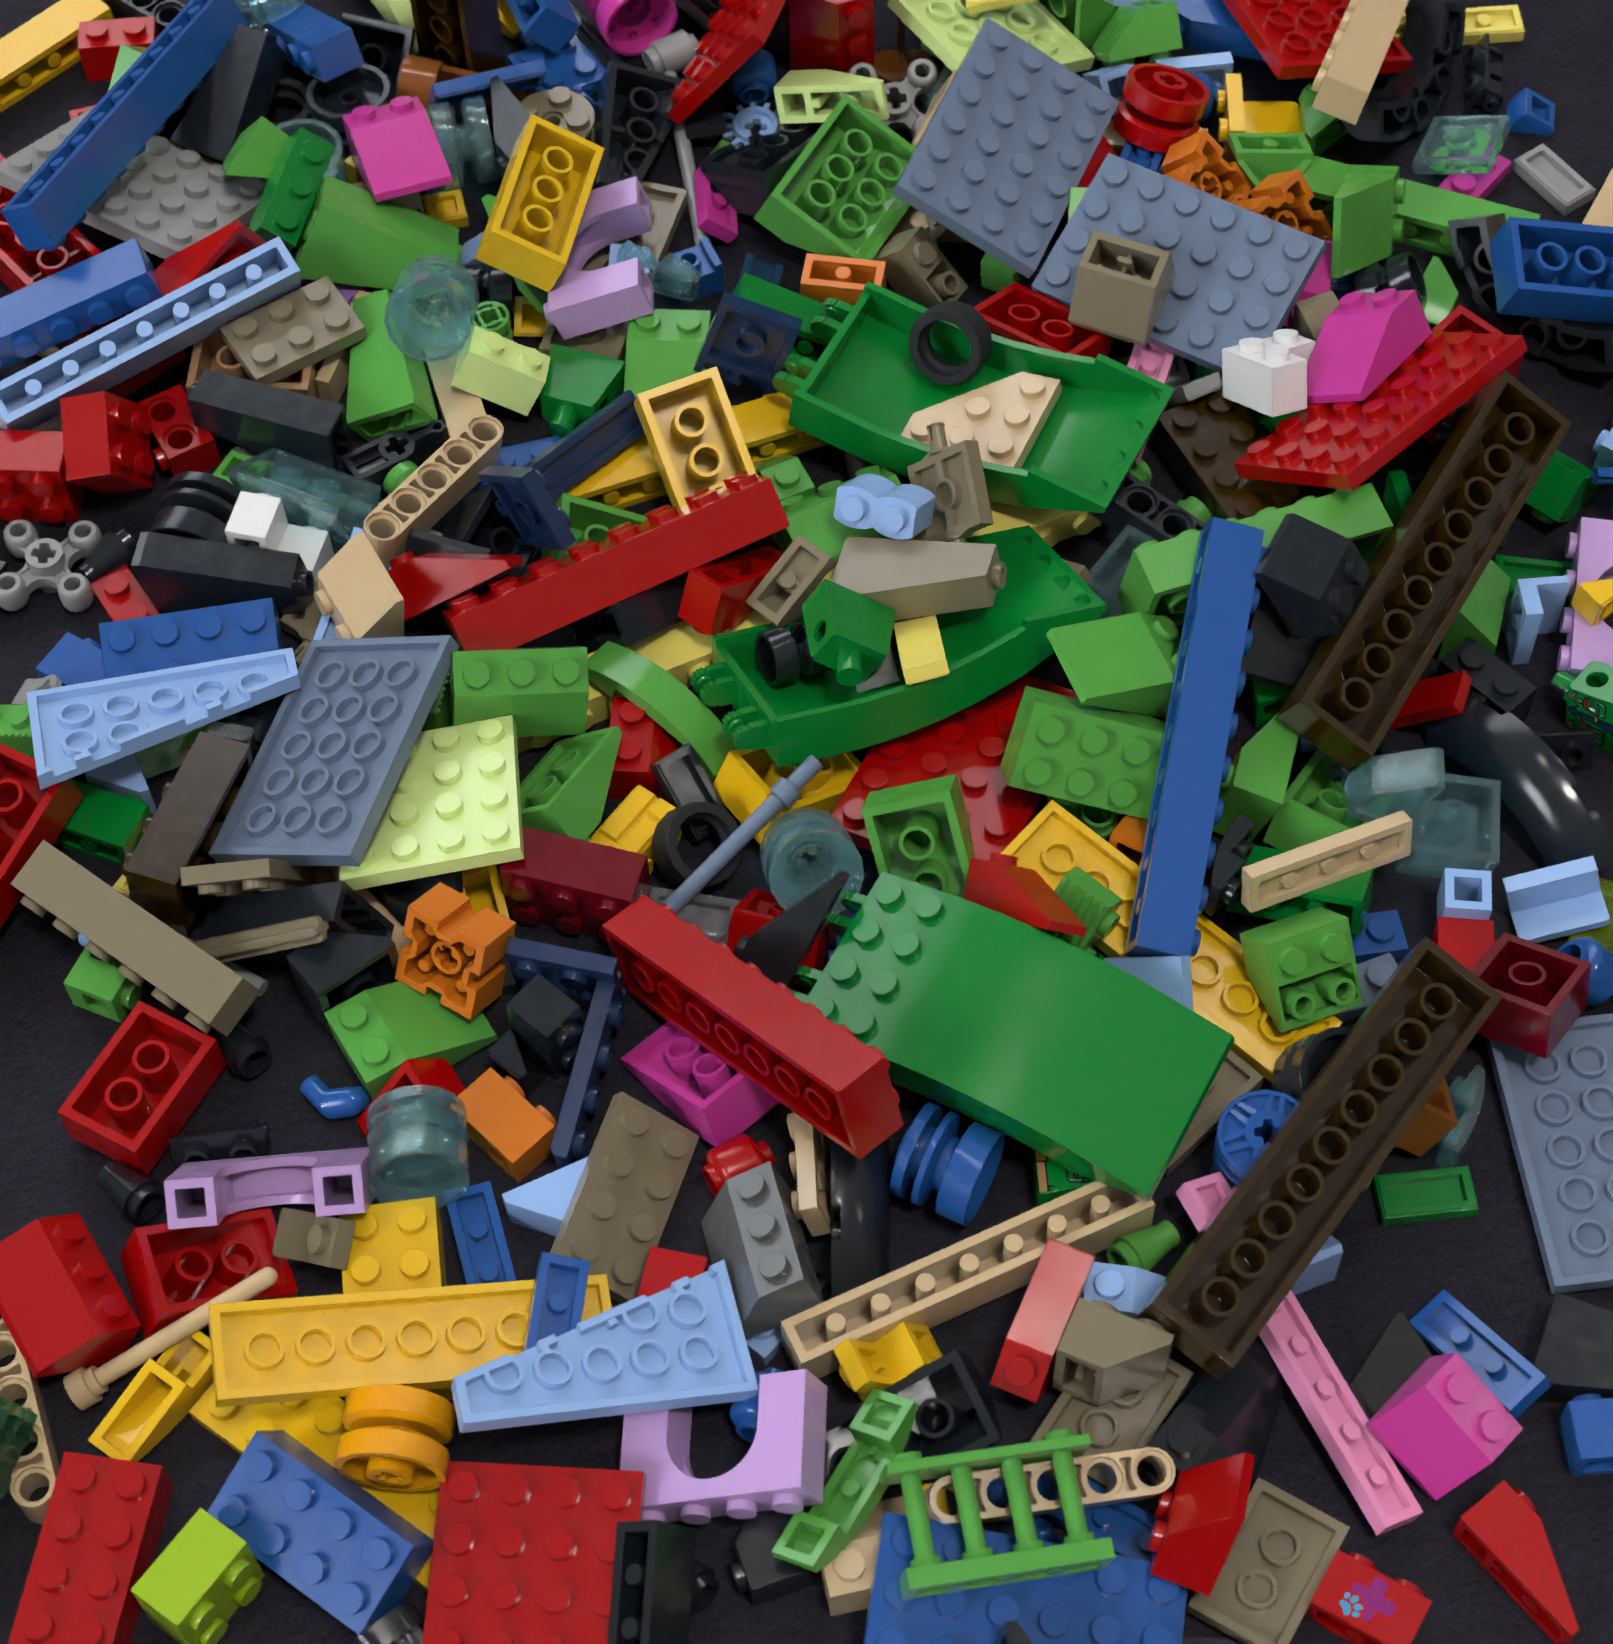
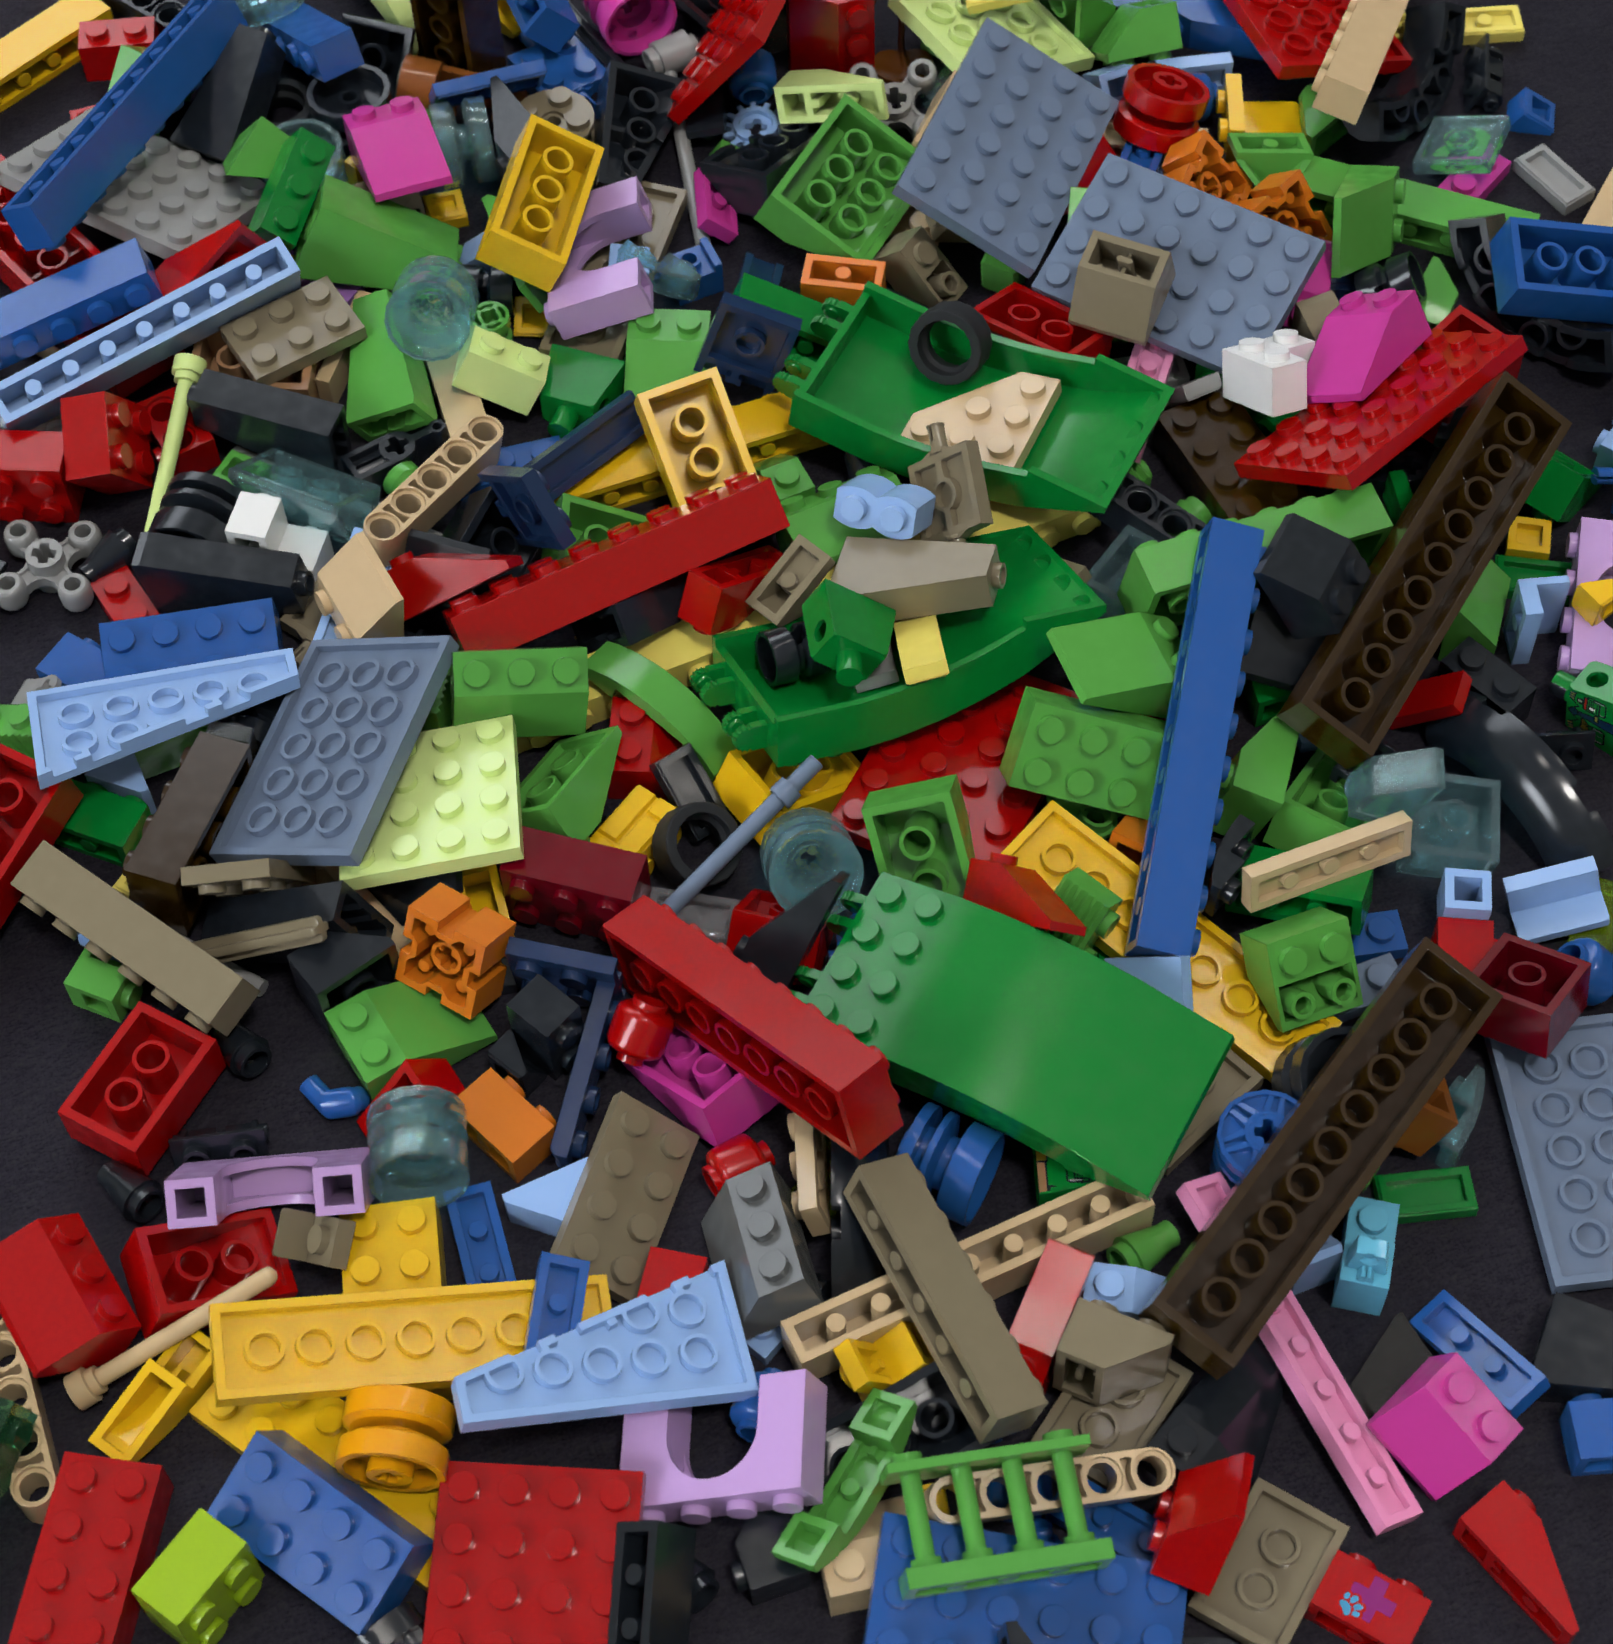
(186, 370): none -> yellowish green piece
(640, 1029): none -> red head
(945, 1298): none -> dark tan brick
(1367, 1256): none -> medium azure hinge
(1529, 538): none -> yellow plate

